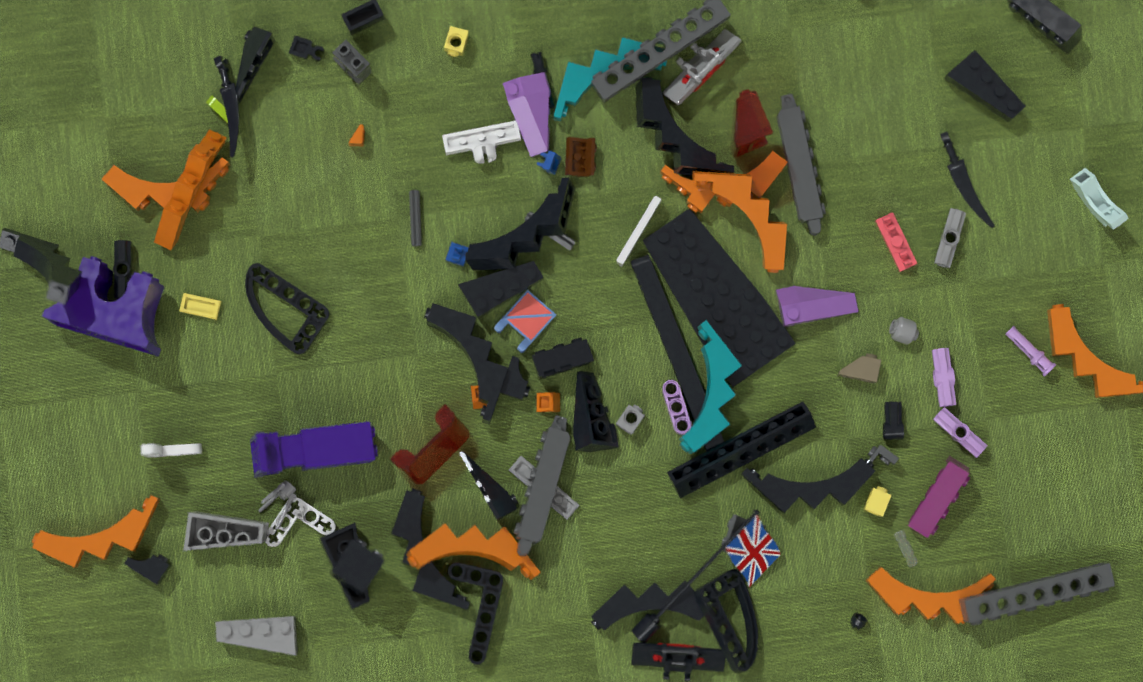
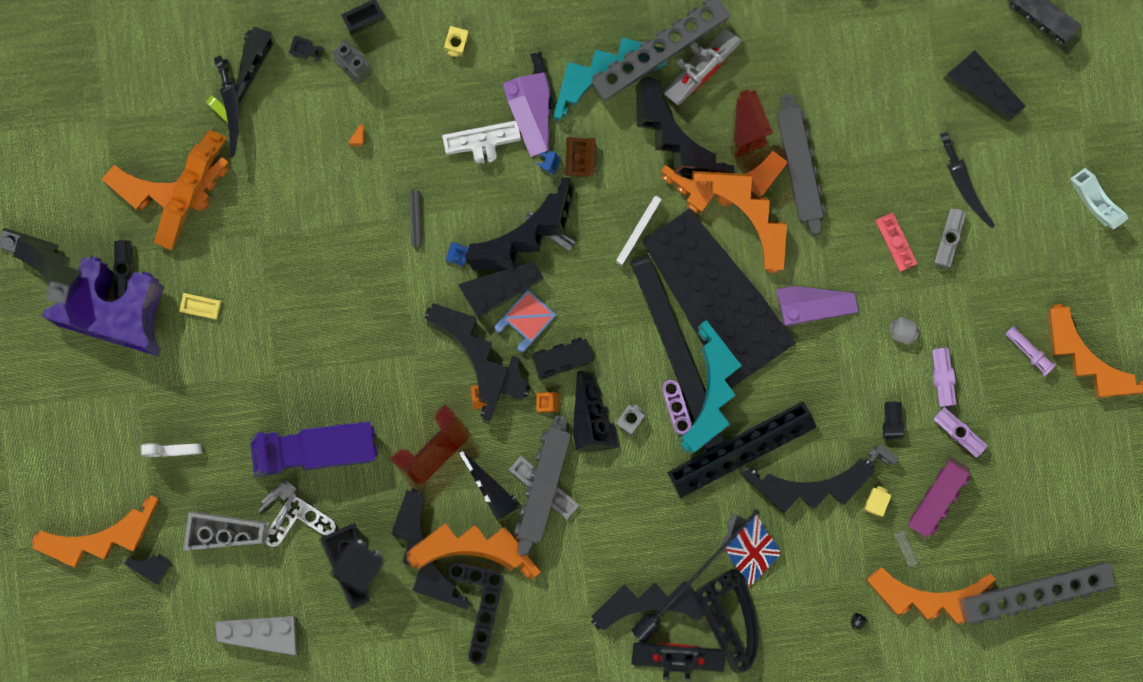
(294, 301): black beam -> none
(863, 369): dark tan slope -> none

